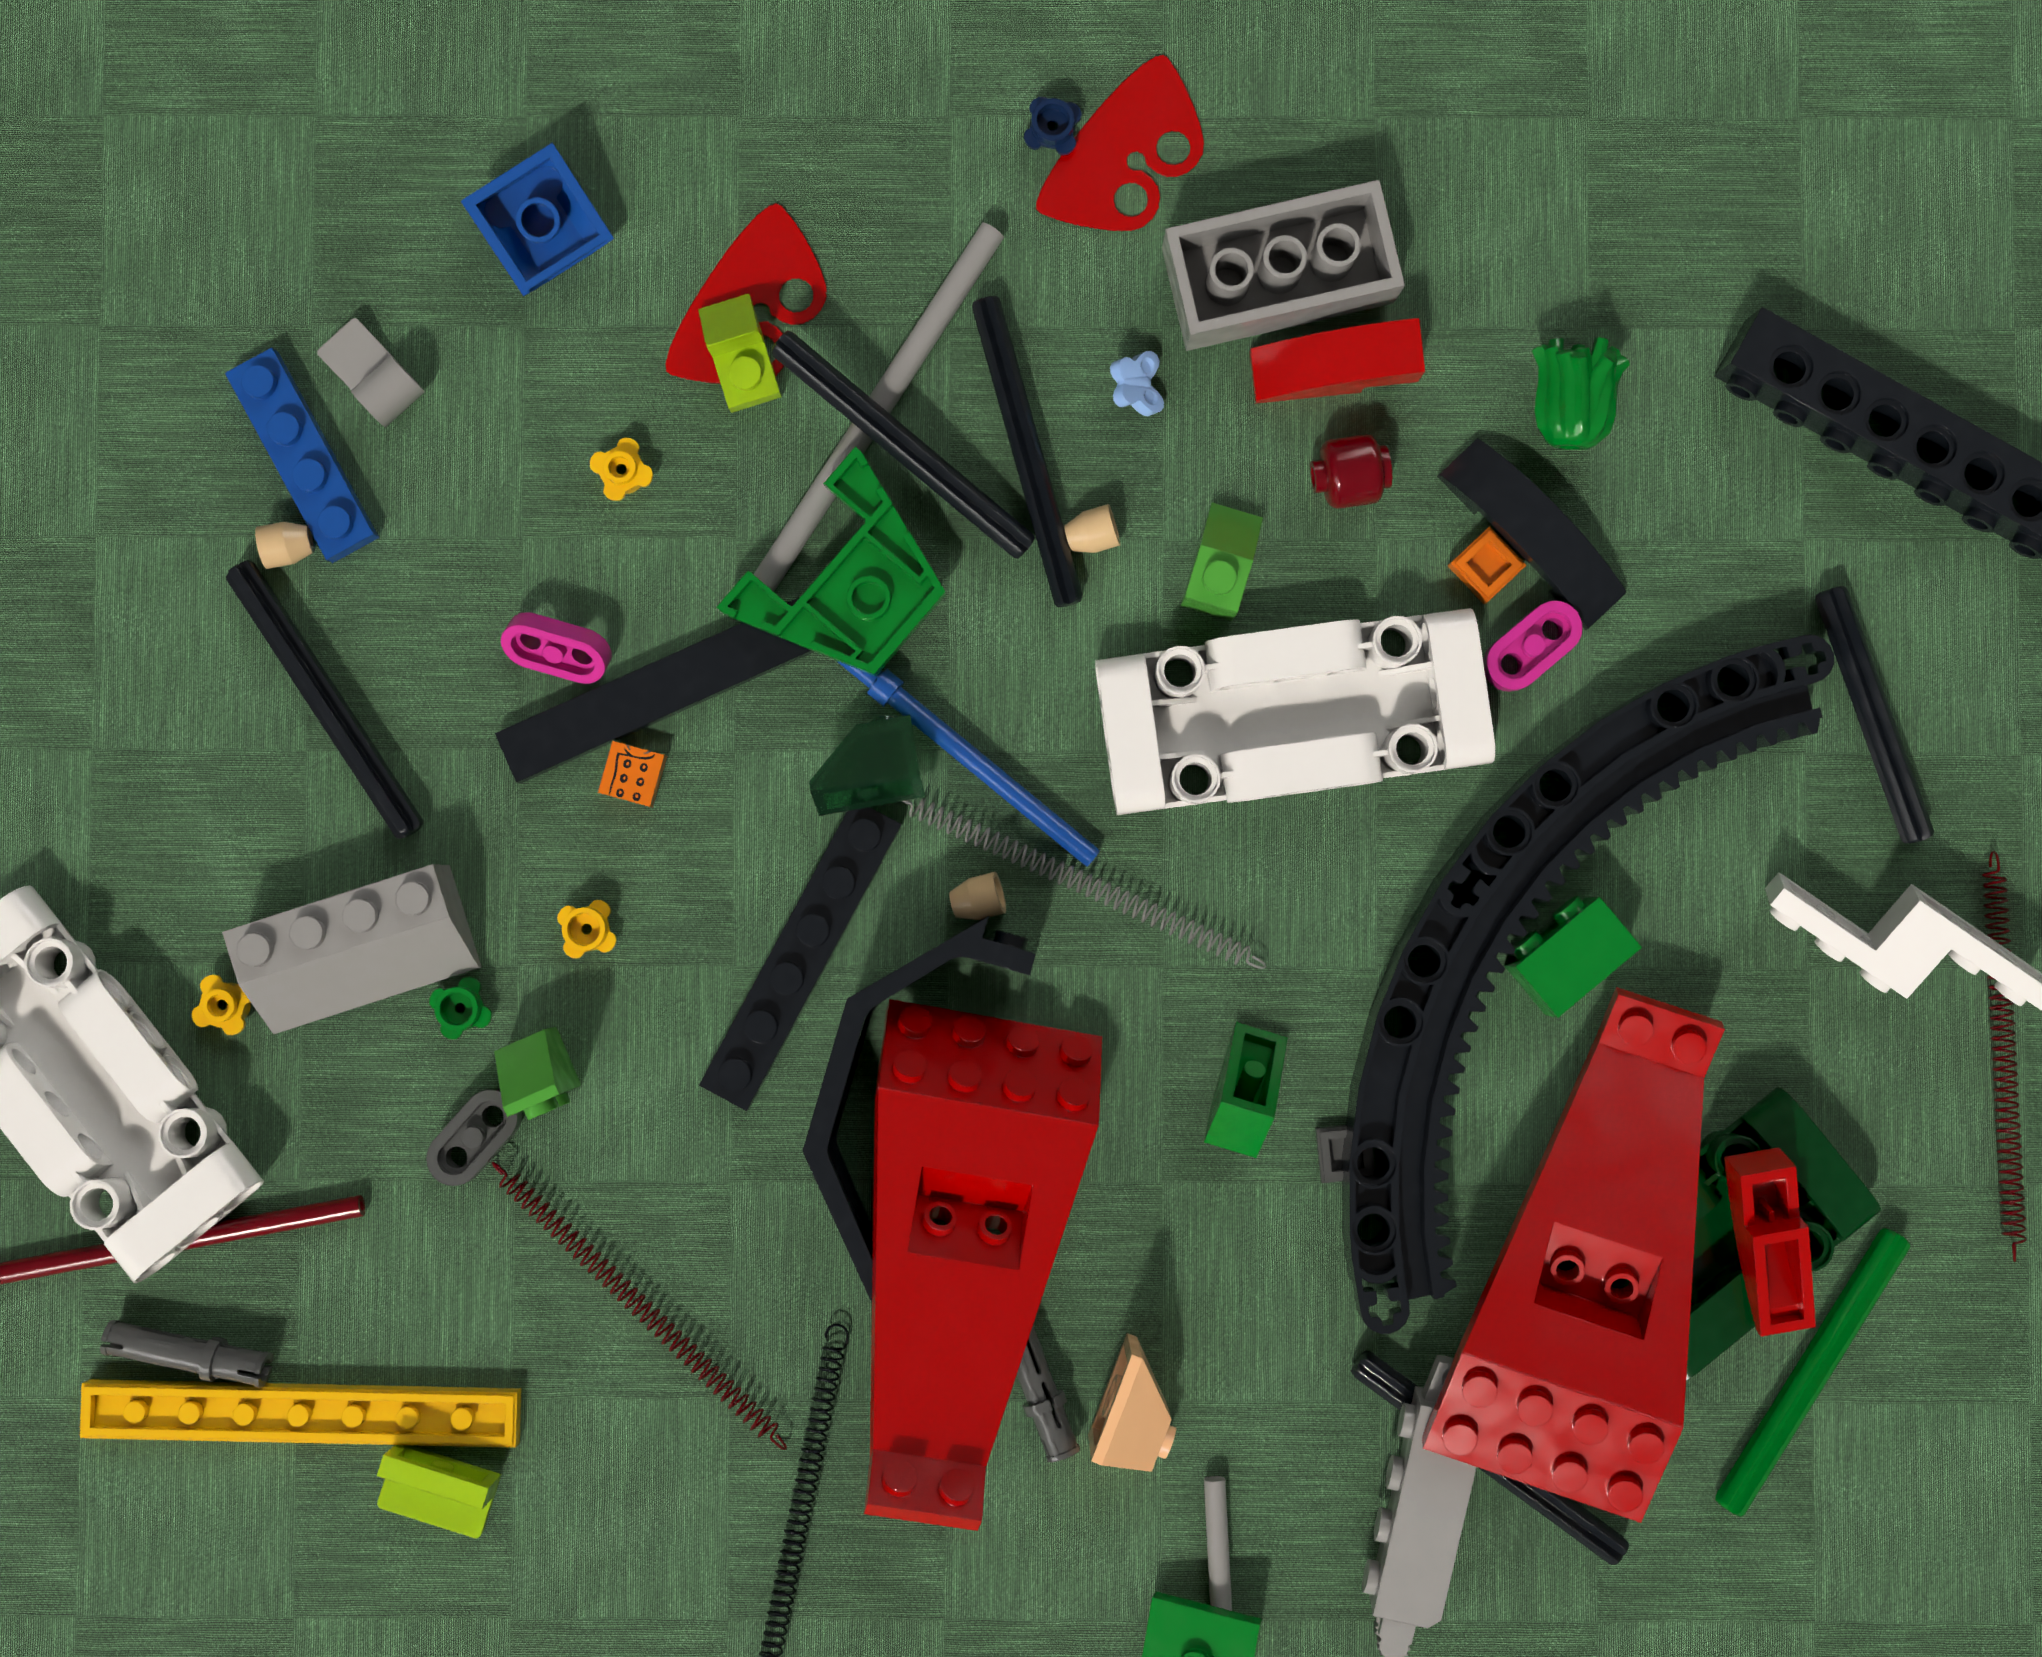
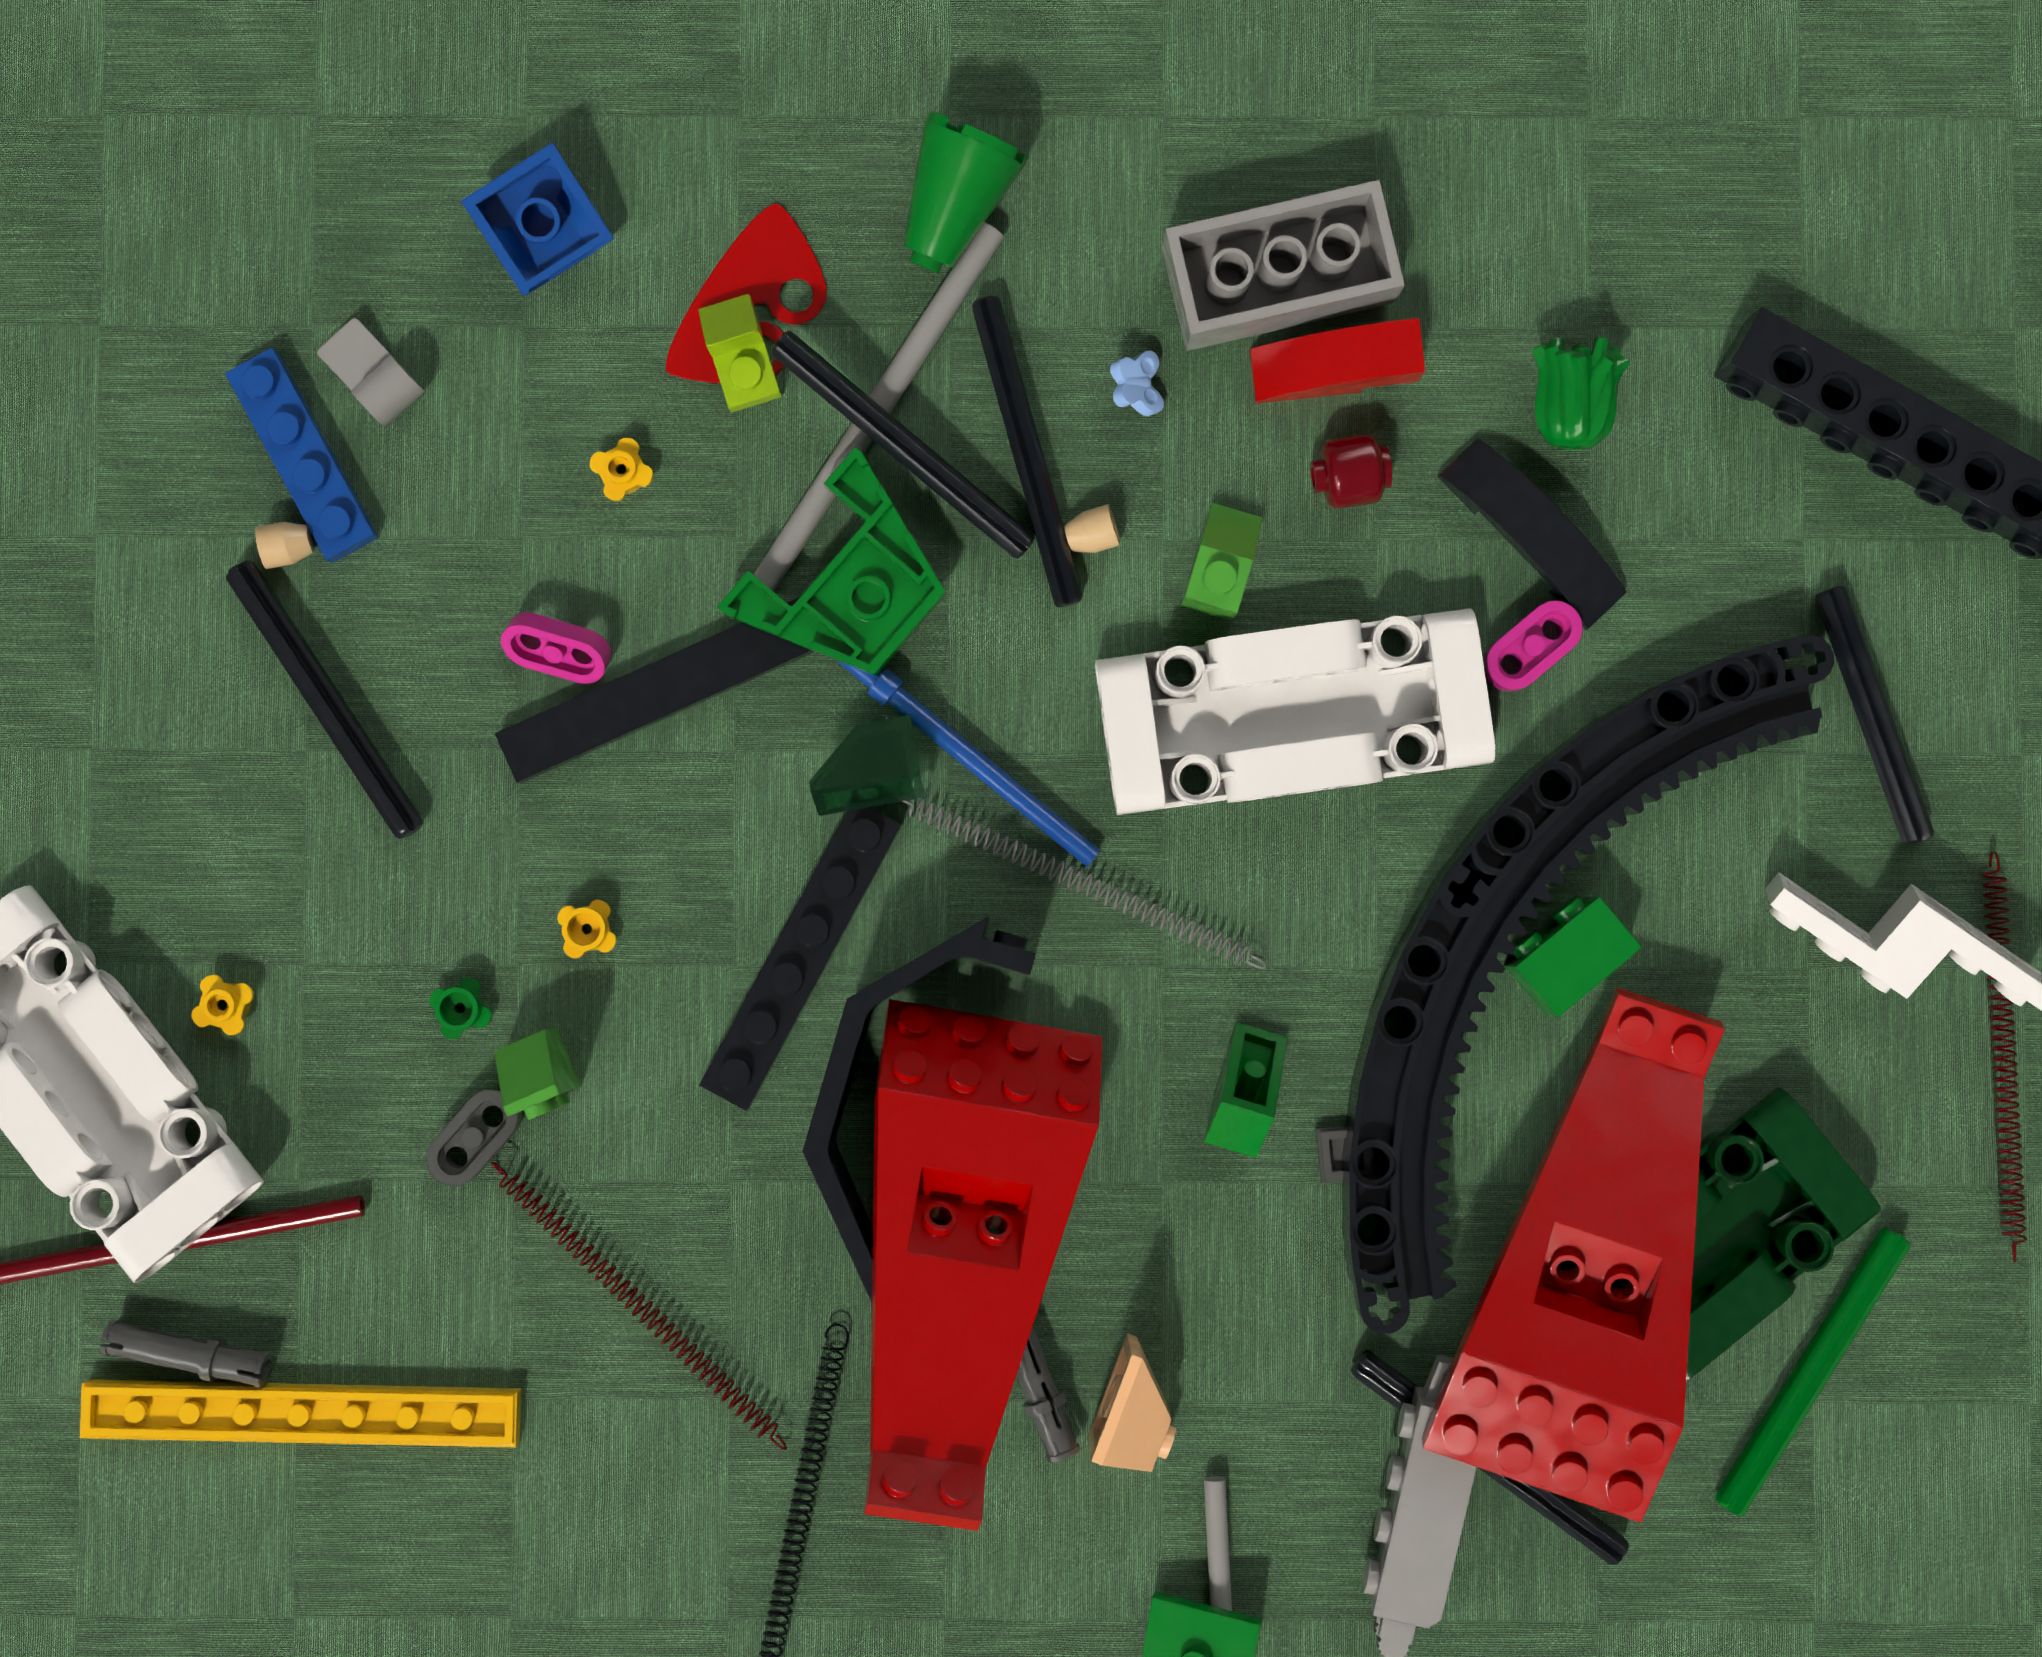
(353, 948): light grey slope -> none
(437, 1489): lime panel -> none
(632, 774): orange tile -> none
(955, 189): none -> green cone
(978, 897): tan hose -> none
(1057, 111): dark blue plate -> none
(1128, 121): red piece -> none
(1486, 565): orange tile -> none
(1771, 1240): red slope -> none

